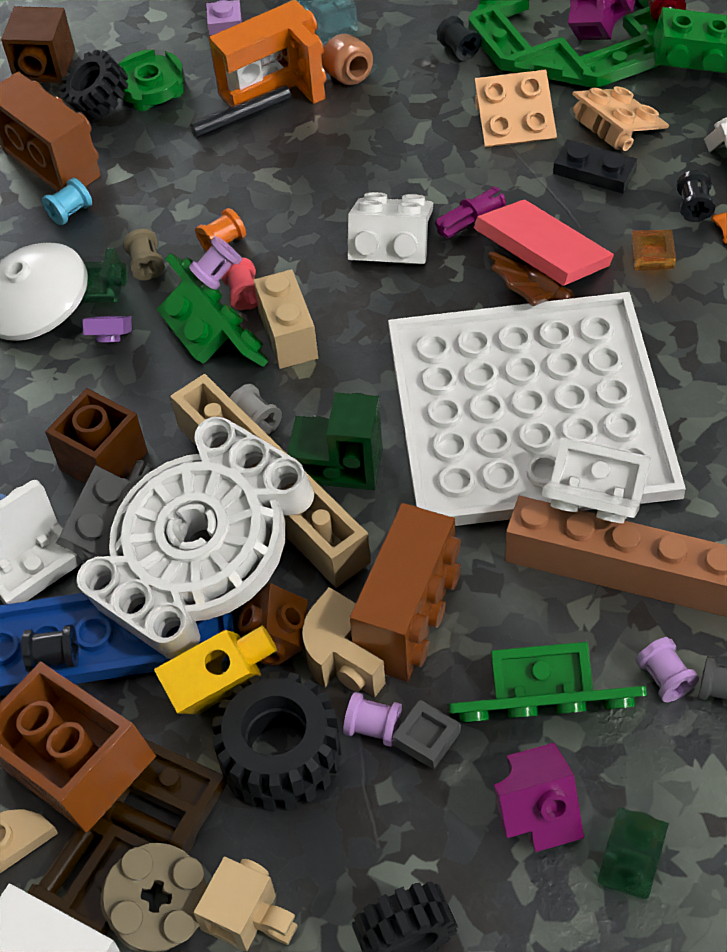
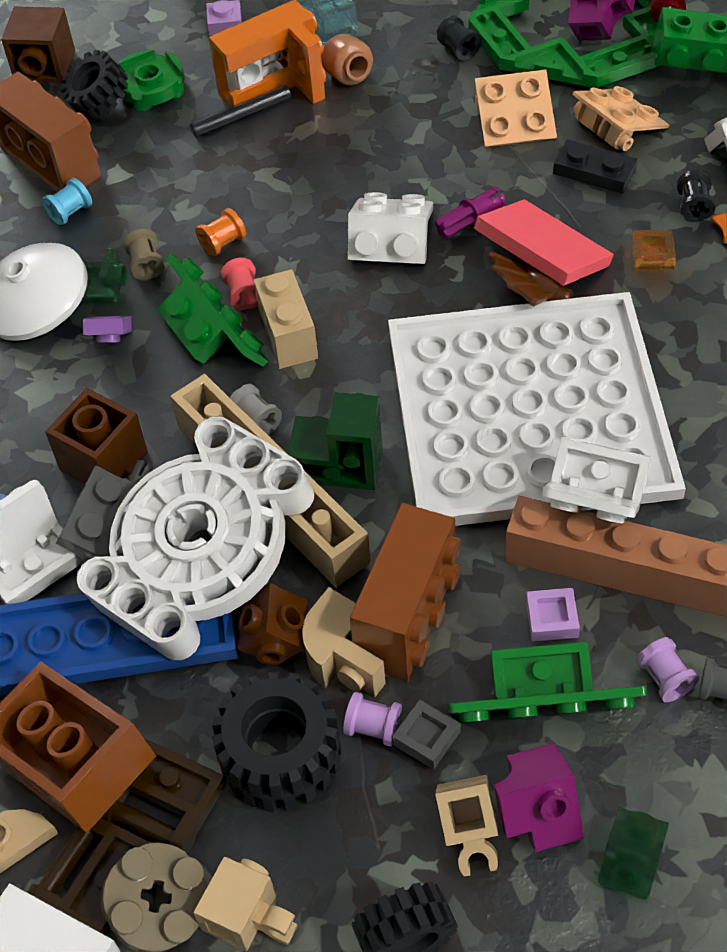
(50, 648): black bush -> none
(197, 678): yellow torso -> none
(215, 263): lavender bush -> none
(468, 819): none -> tan brick
(552, 614): none -> lavender plate

